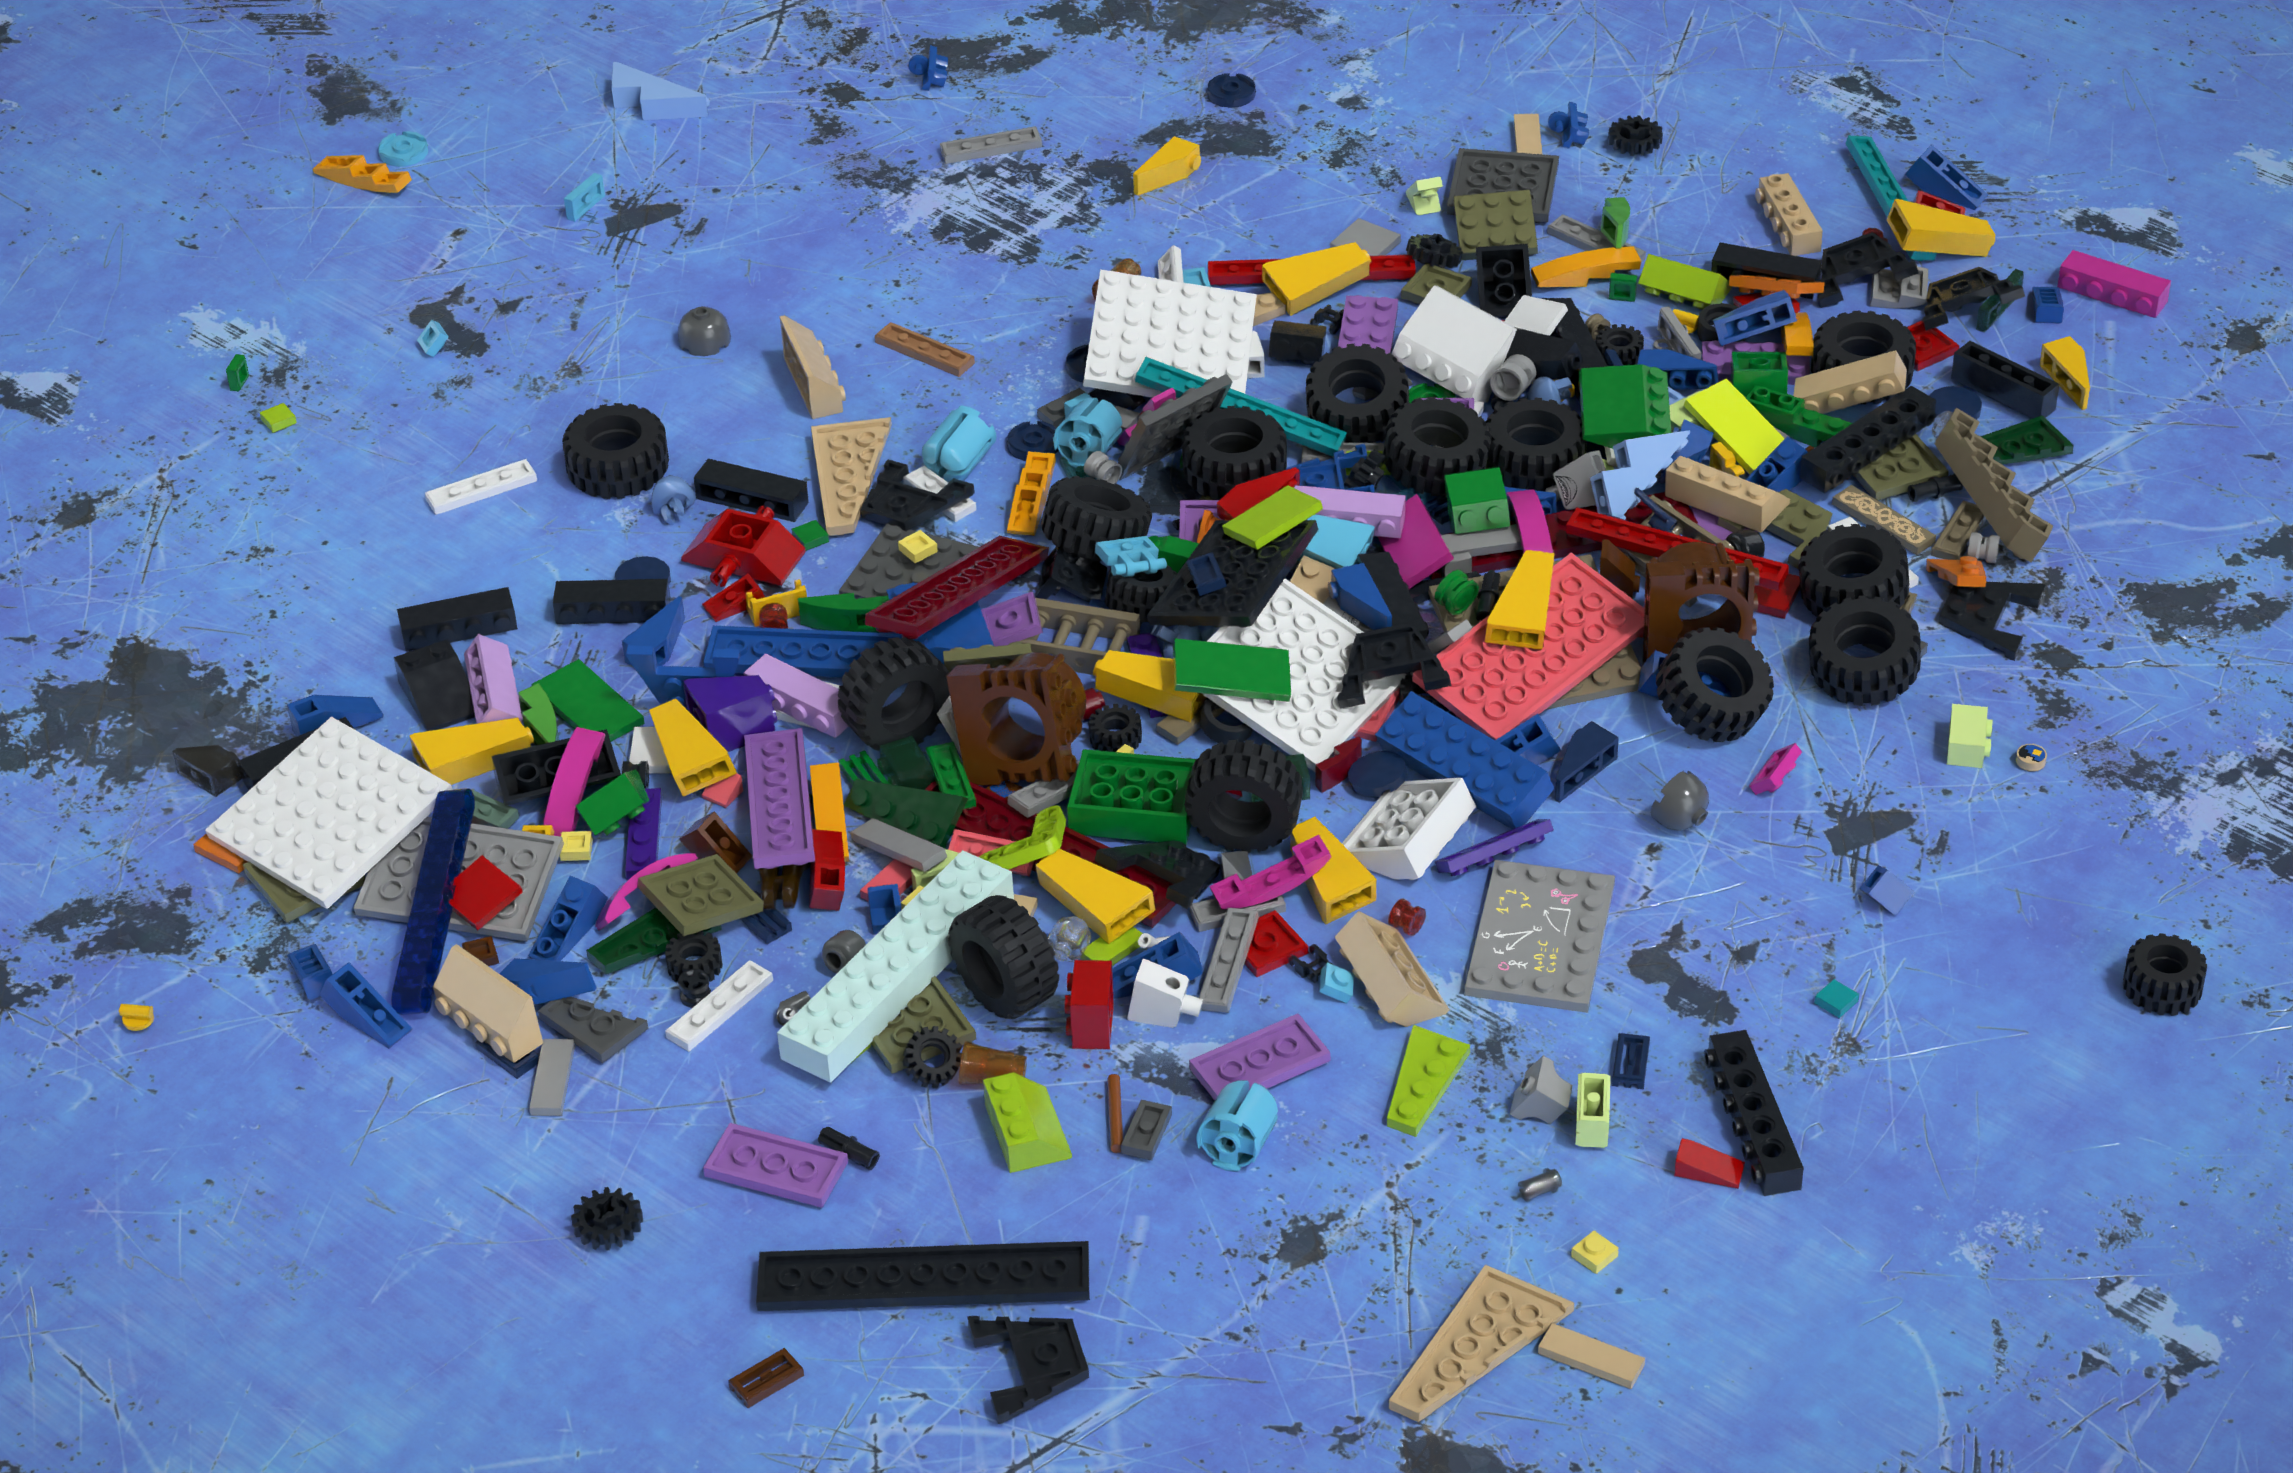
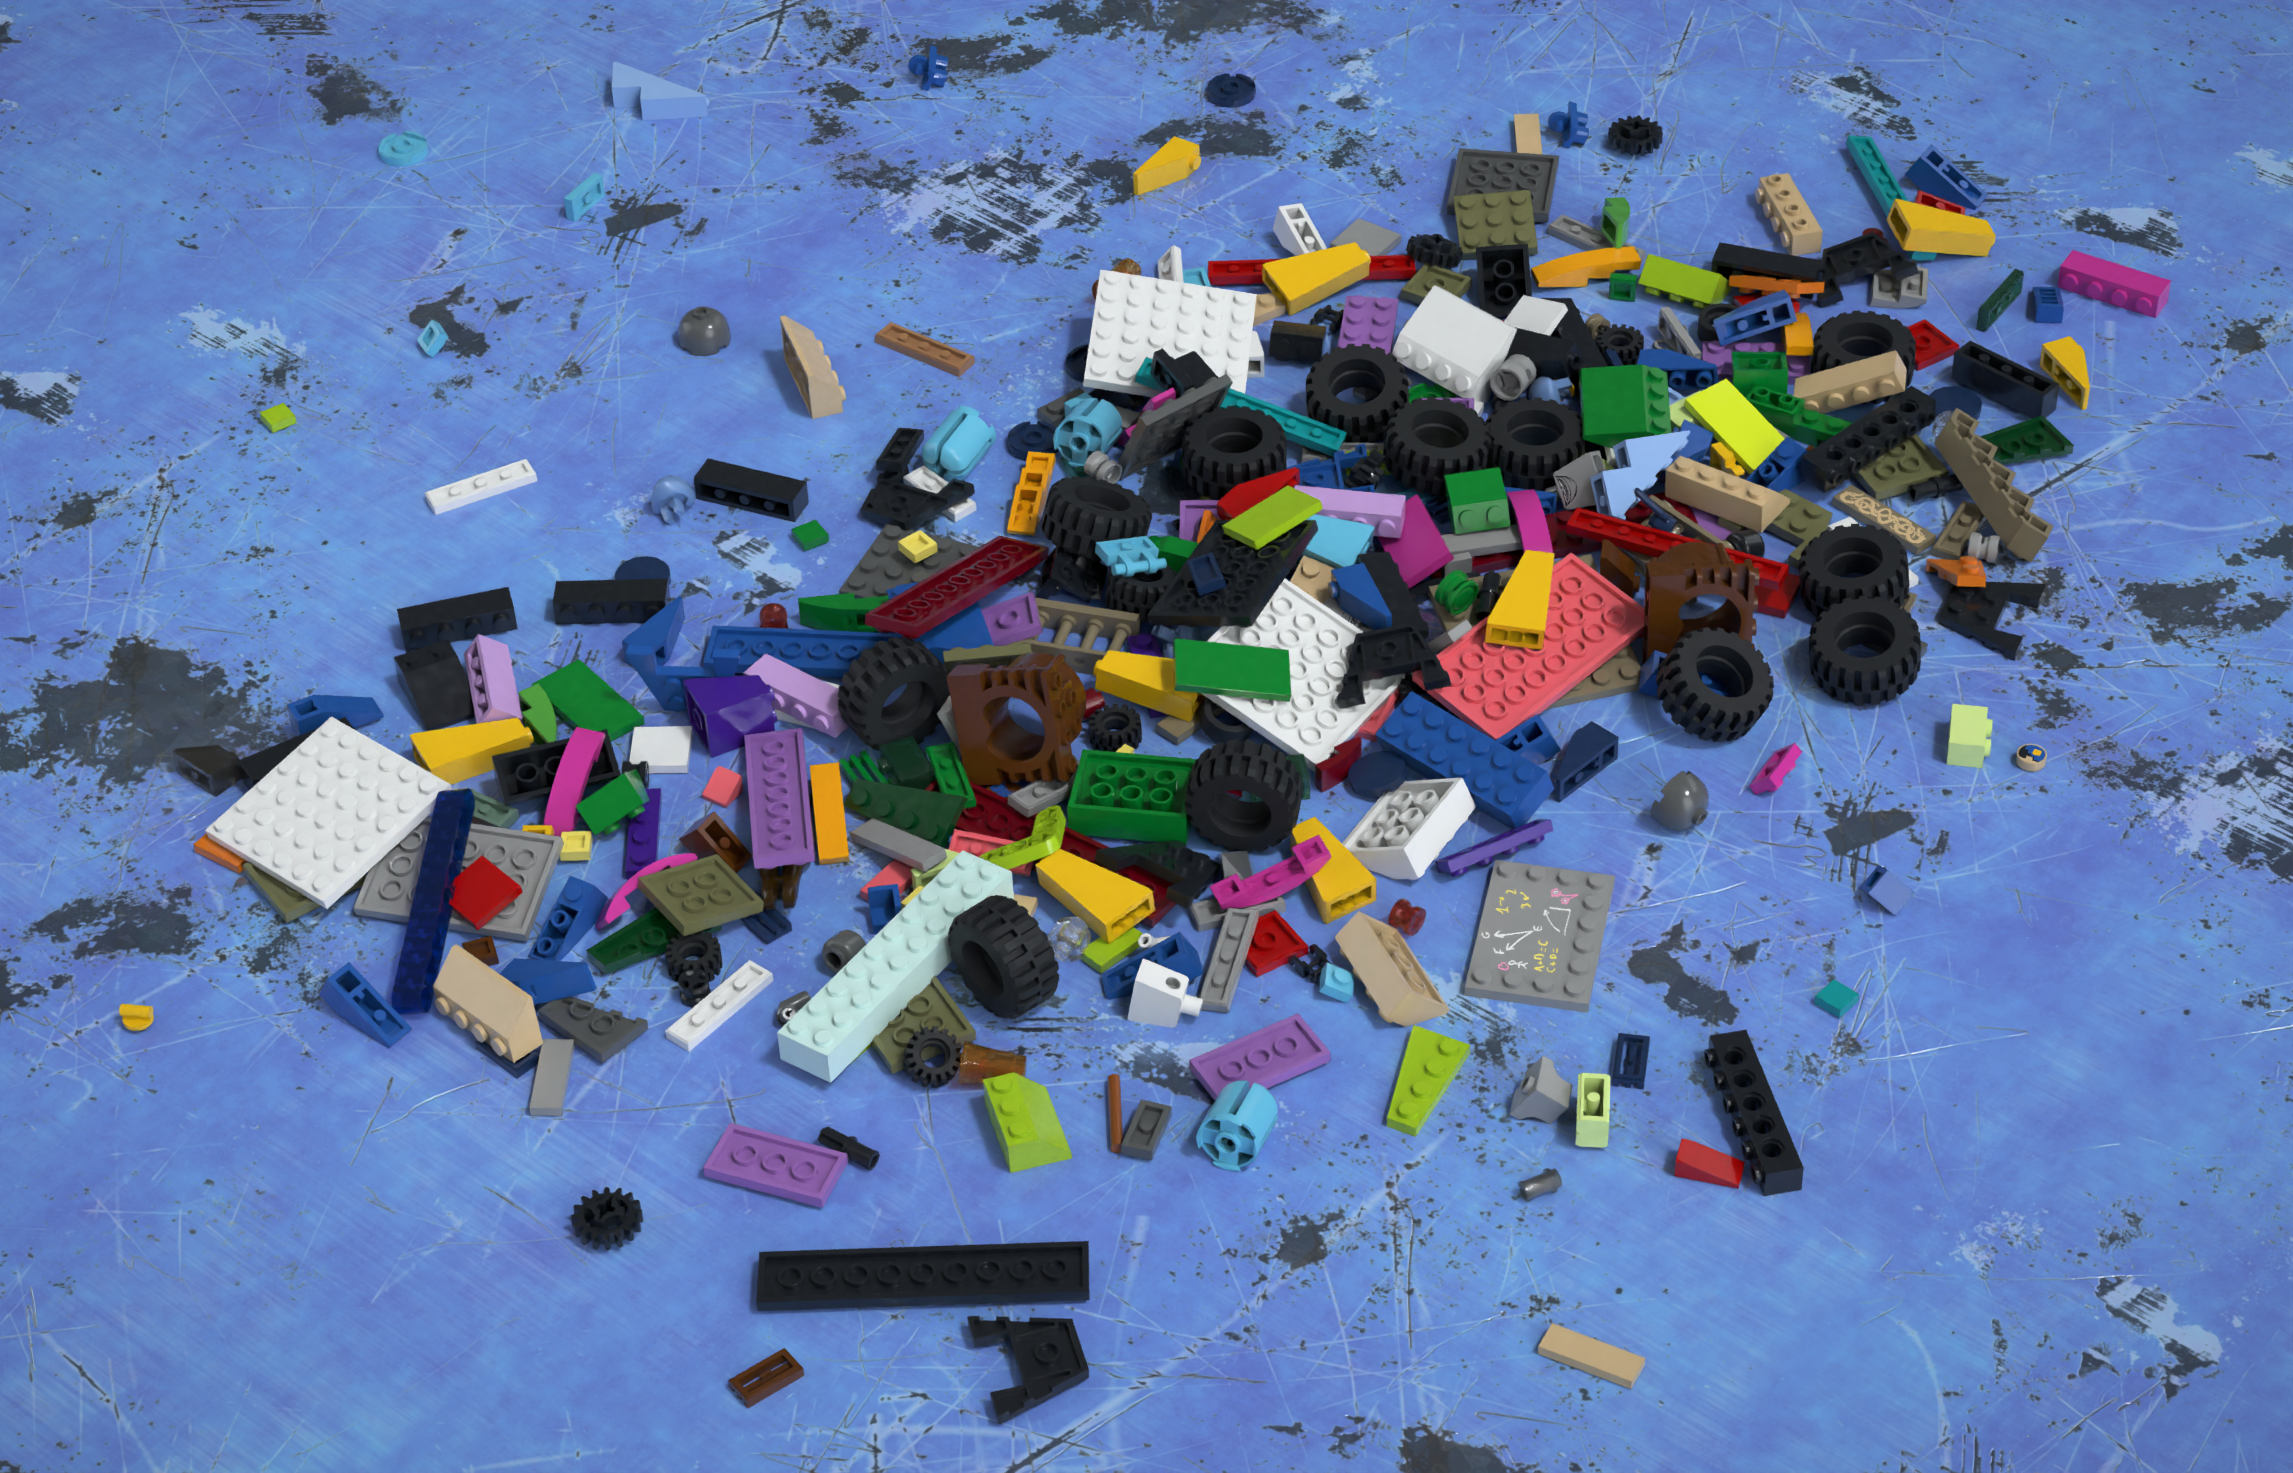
(237, 372): green tile -> none
(312, 972): blue slope -> none
(355, 172): light orange slope -> none
(615, 450): black tyre -> none
(690, 749): yellow slope -> none
(732, 599): red slope -> none
(745, 545): red slope -> none
(787, 599): yellow hinge -> none
(827, 871): red slope -> none
(846, 467): tan wing -> none
(900, 450): none -> black tile
(990, 145): light grey tile -> none
(1090, 1004): red brick -> none
(1180, 373): none -> black bracket
(1297, 230): none -> white slope
(1424, 195): yellowish green slope -> none
(1480, 1333): tan wing -> none
(1594, 1252): light yellow plate -> none
(1687, 319): yellow plate -> none
(1963, 288): black wing -> none
(2164, 974): black tyre -> none

